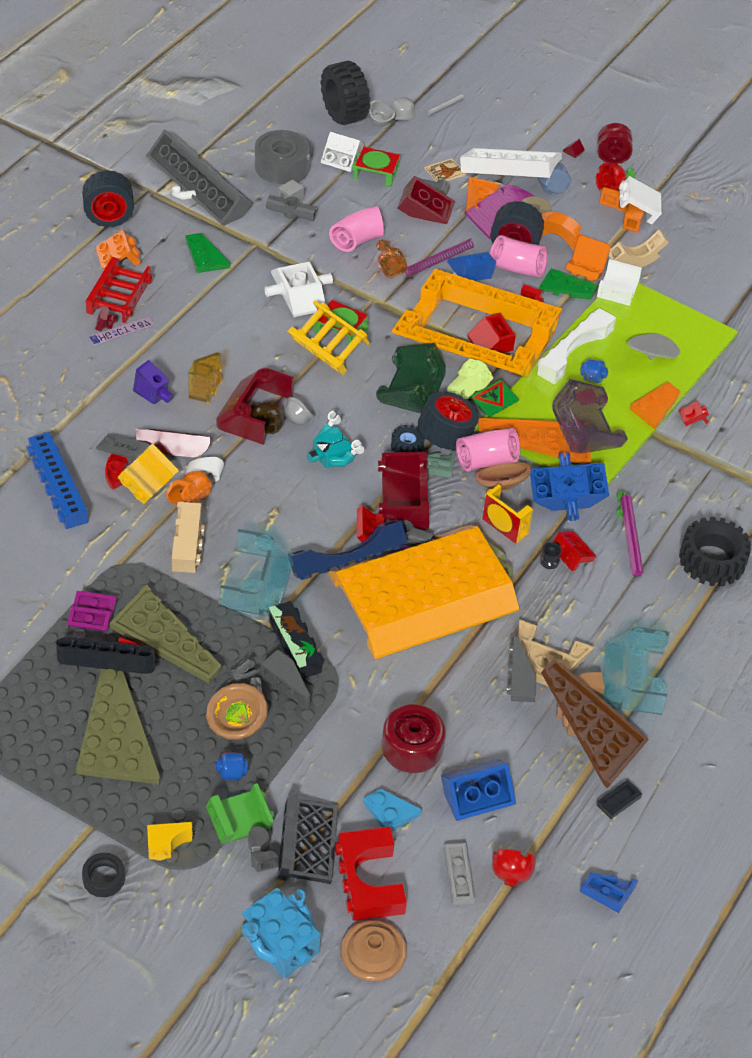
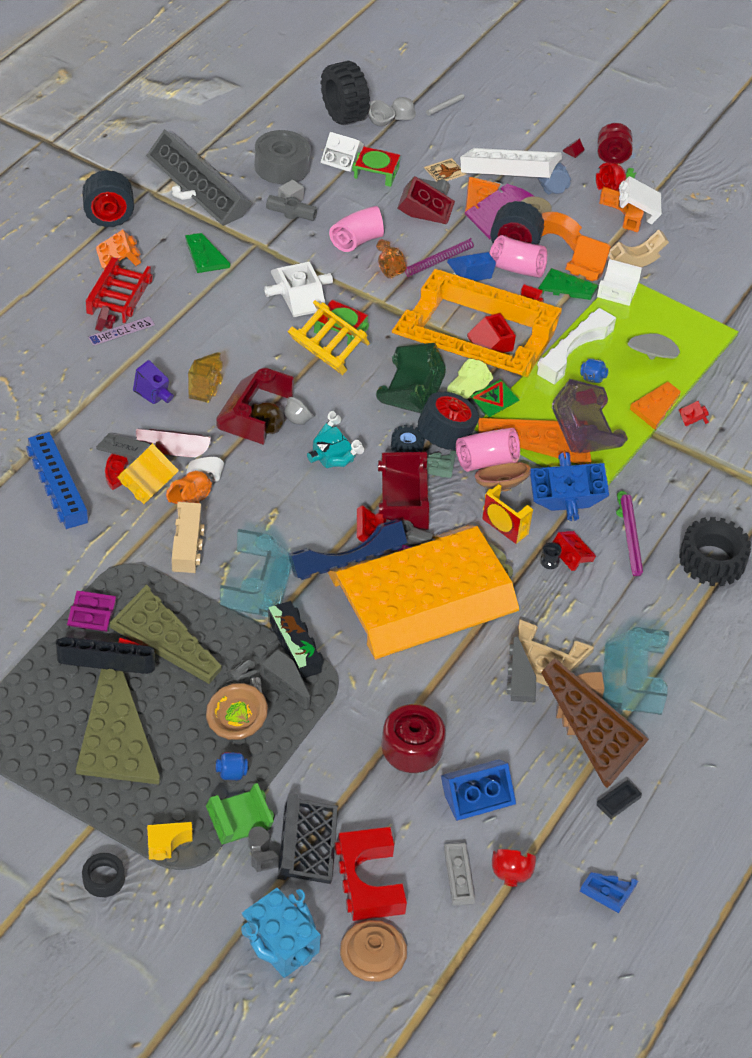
(390, 810): dark azure wing -> none

